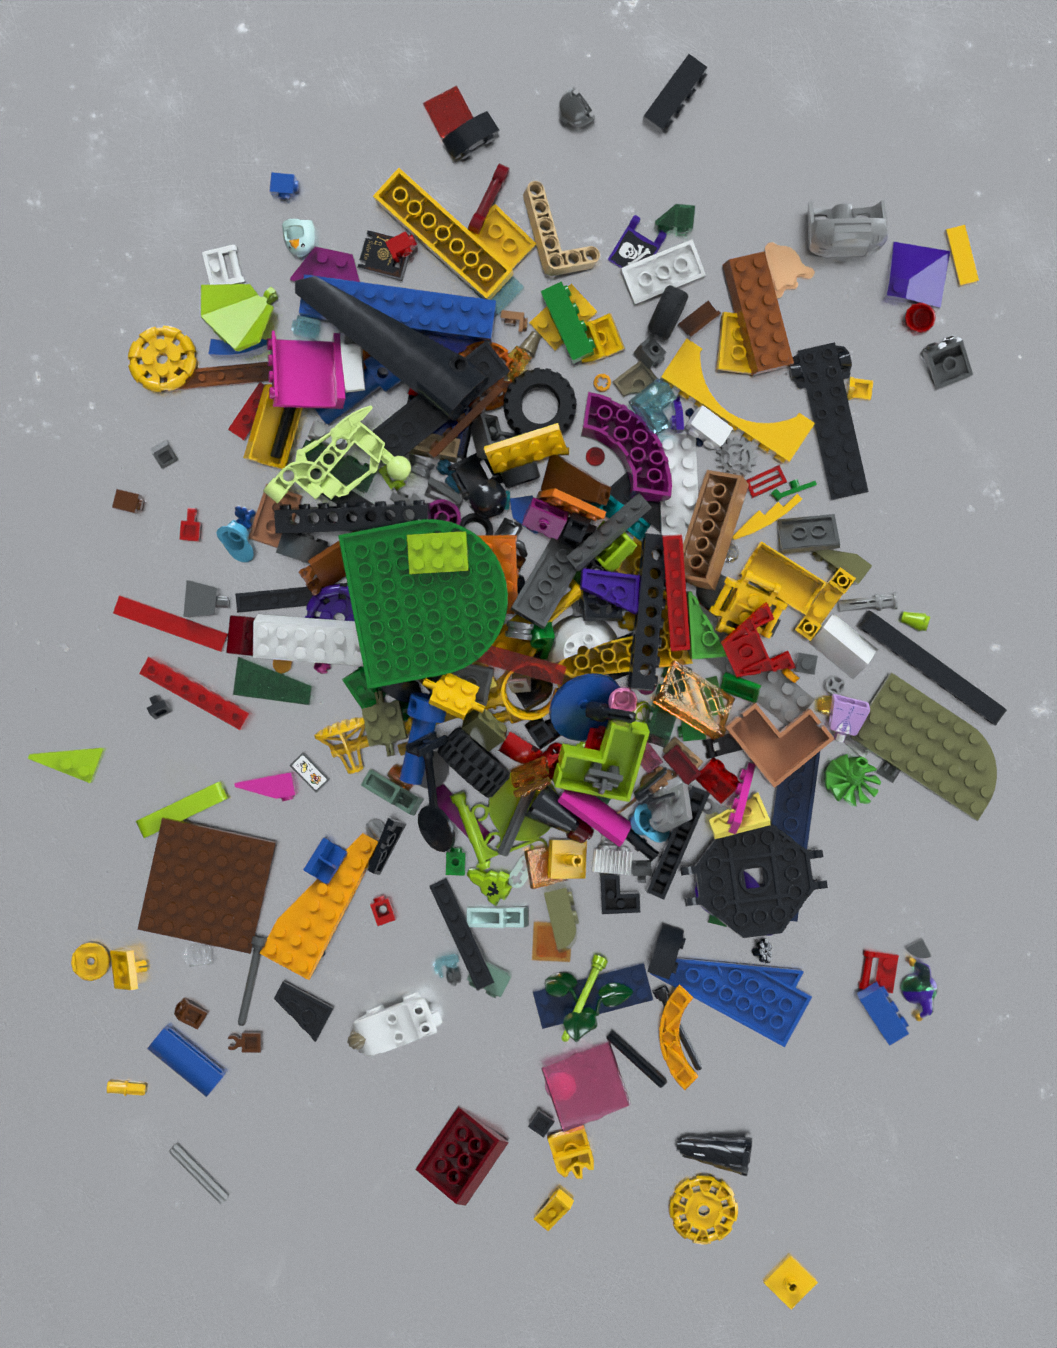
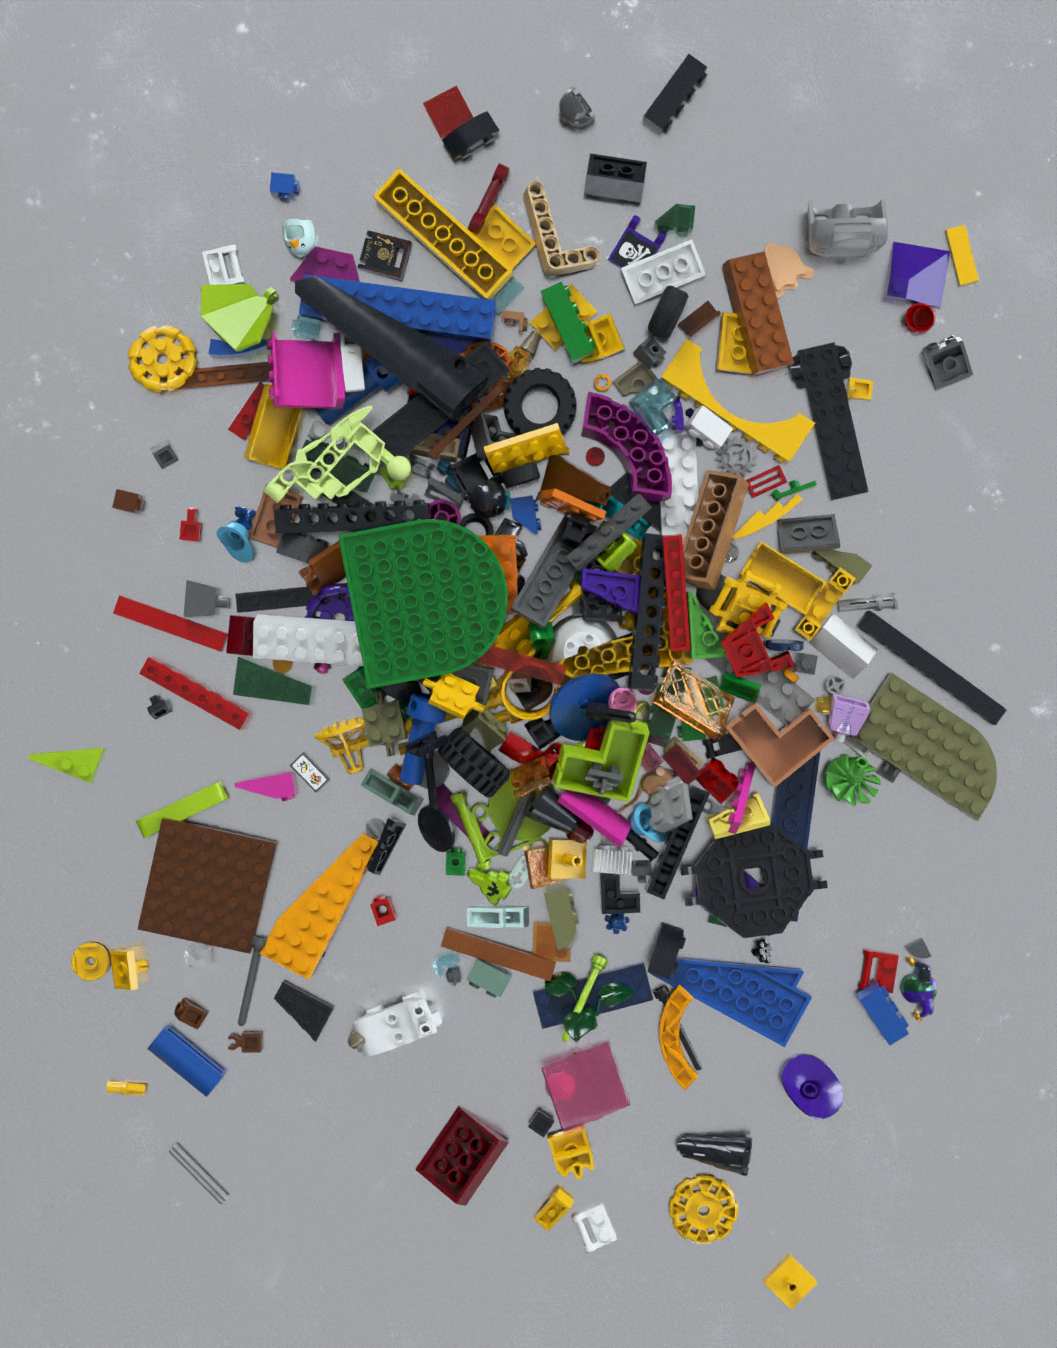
(282, 432): black axle -> none
(325, 861): blue panel -> none
(401, 245): red brick -> none
(437, 552): lime plate -> none
(462, 934): black tile -> none
(498, 954): none -> dark orange tile
(519, 630): flat silver wheel -> none
(545, 518): magenta brick -> none
(600, 1224): none -> white plate
(615, 178): none -> black slope
(621, 922): none -> blue plant
(636, 1059): black axle -> none
(645, 793): black plant -> none
(784, 644): none -> dark blue tile
(812, 1087): none -> dark purple hat
(916, 620): lime cone -> none

